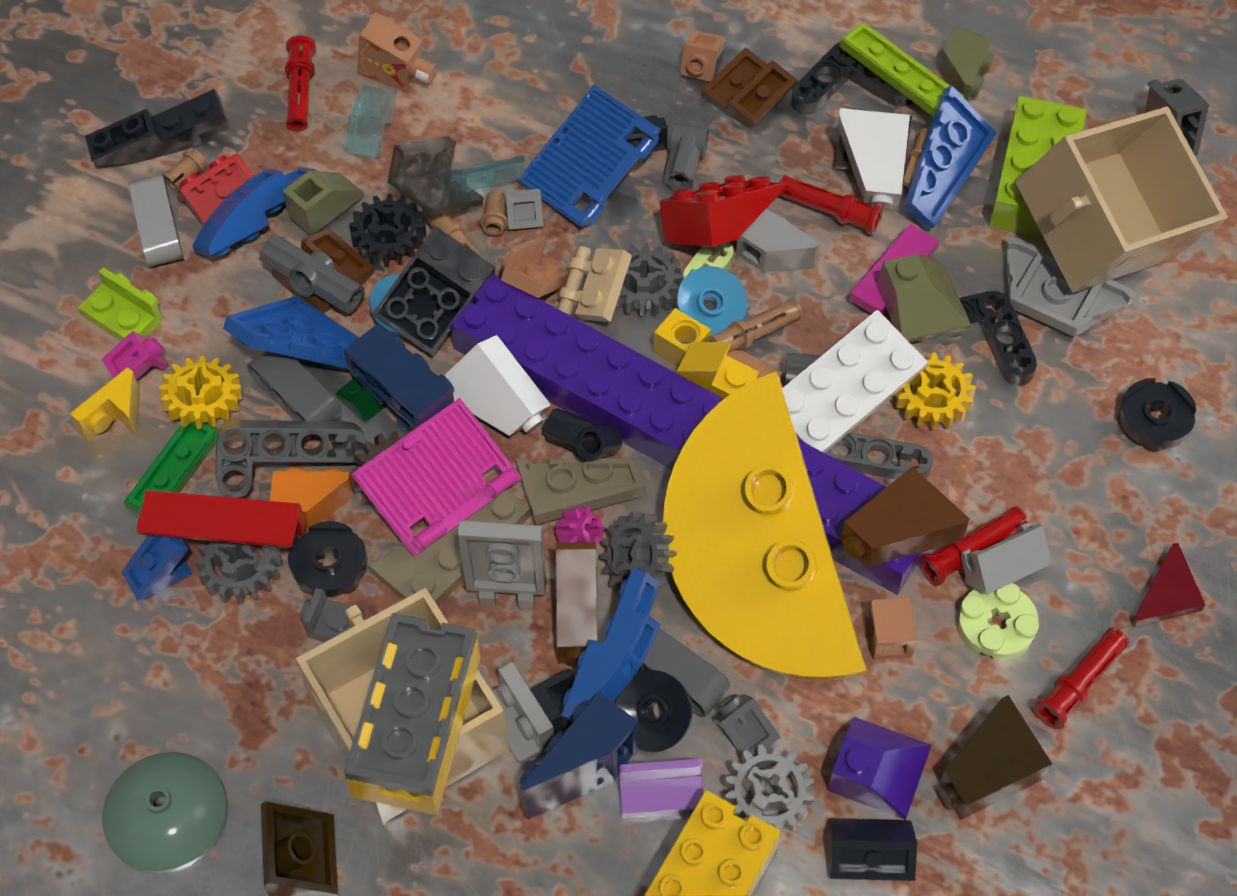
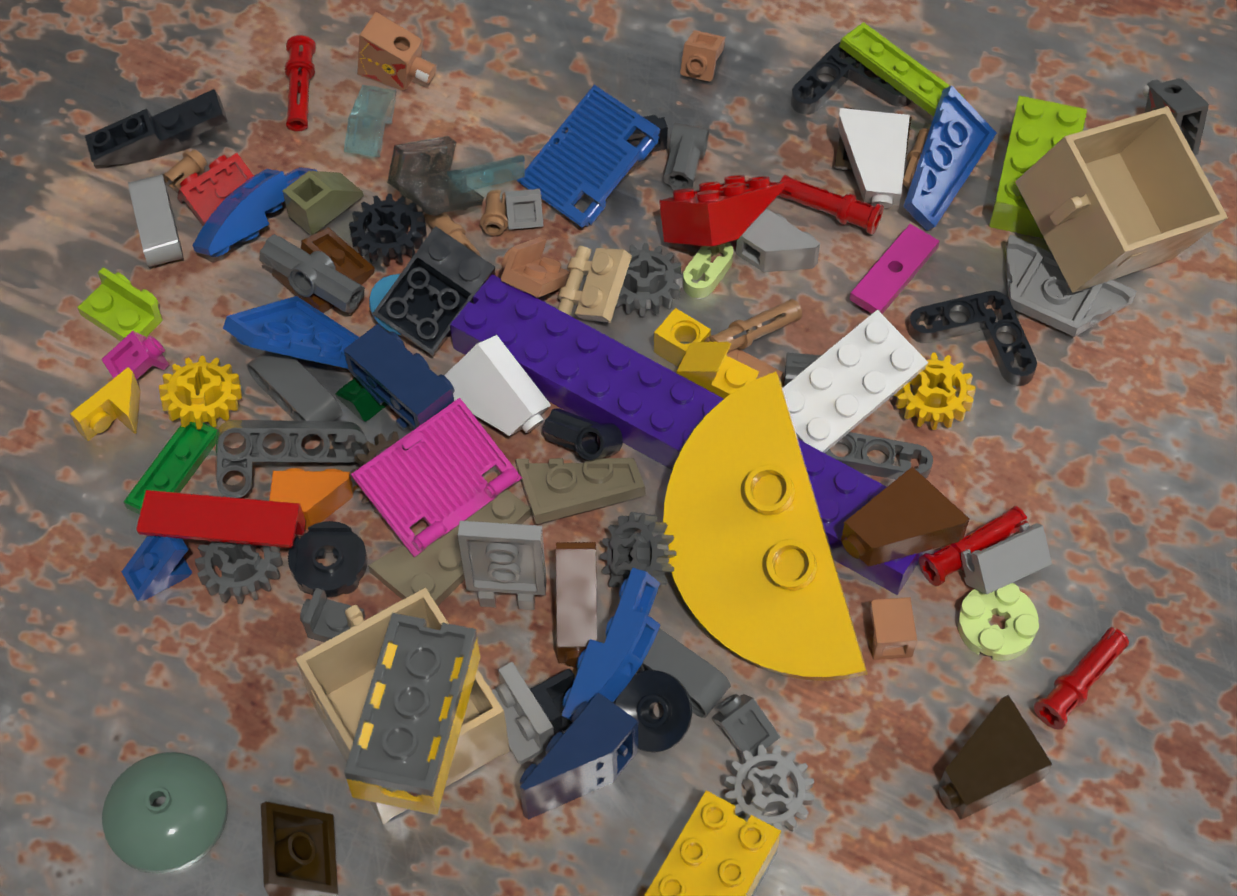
(579, 526): dark pink gear -> none
(660, 787): medium lavender panel -> none
(715, 286): dark azure dish -> none
(748, 87): reddish brown slope -> none
(872, 849): black panel -> none
(879, 768): dark purple slope -> none
(921, 298): olive slope -> none
(965, 60): olive slope -> none
(1154, 432): black plate -> none
(1172, 591): dark red tile -> none

